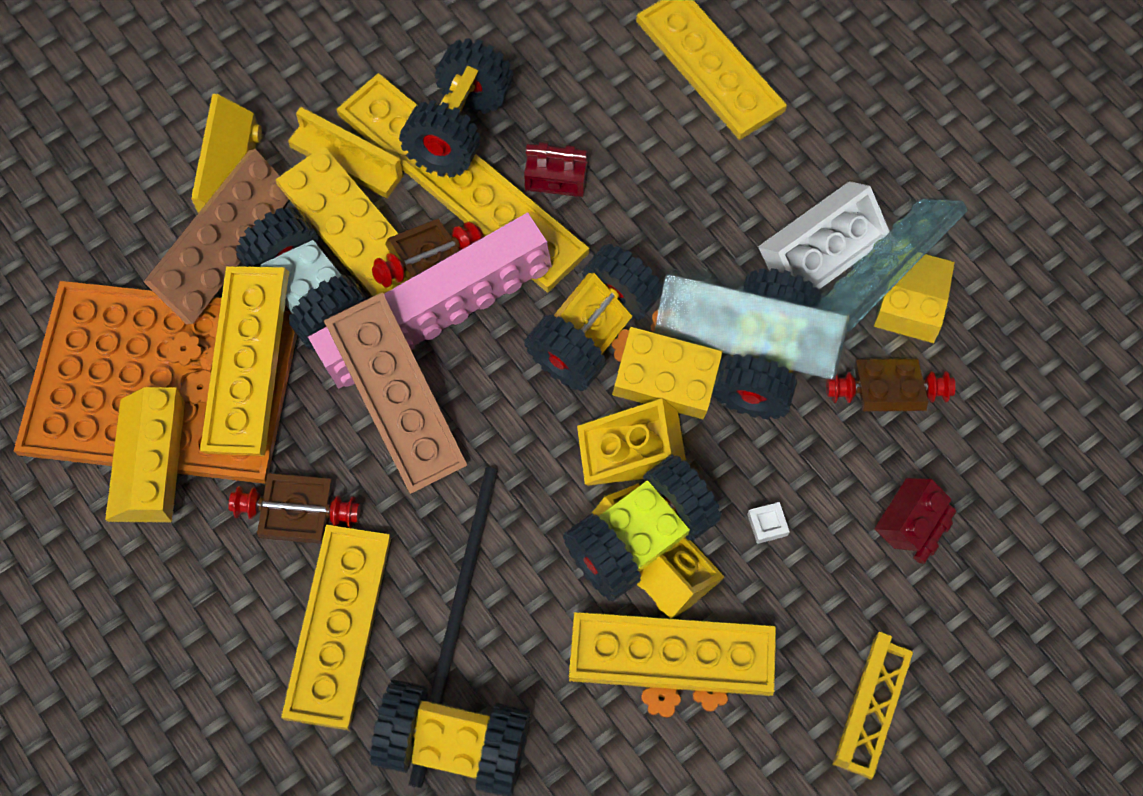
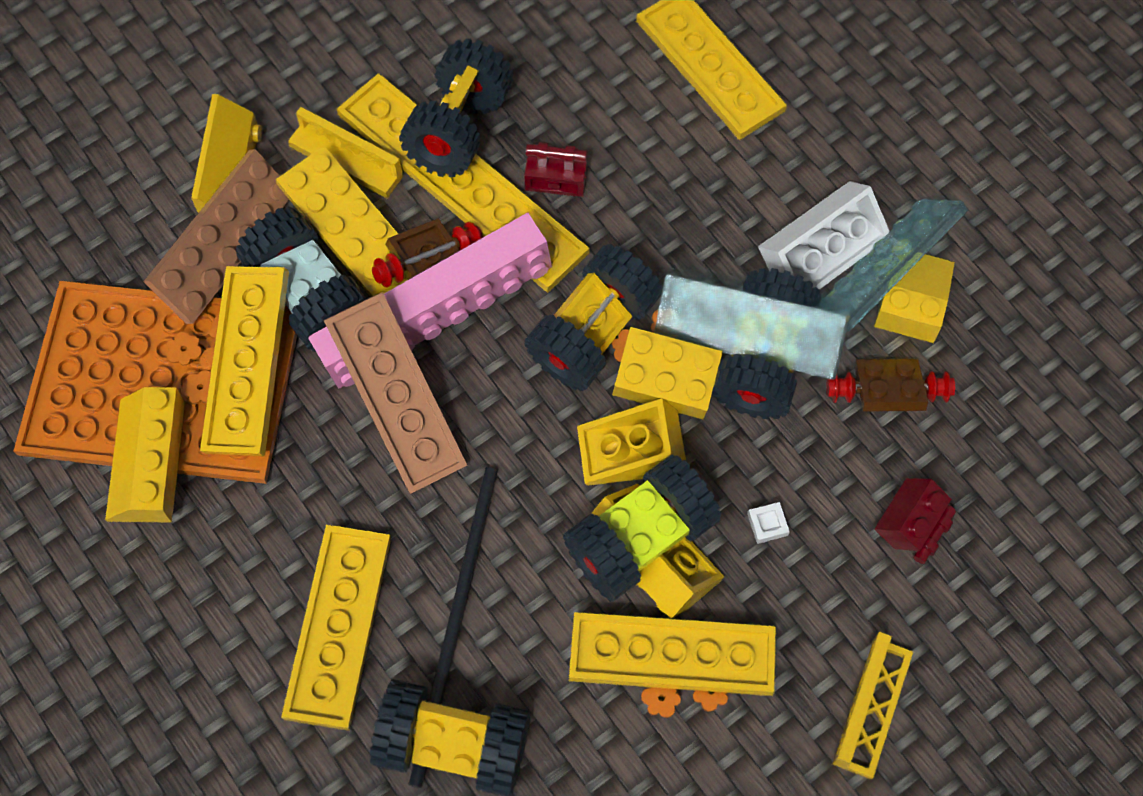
(294, 508): reddish brown plate -> none

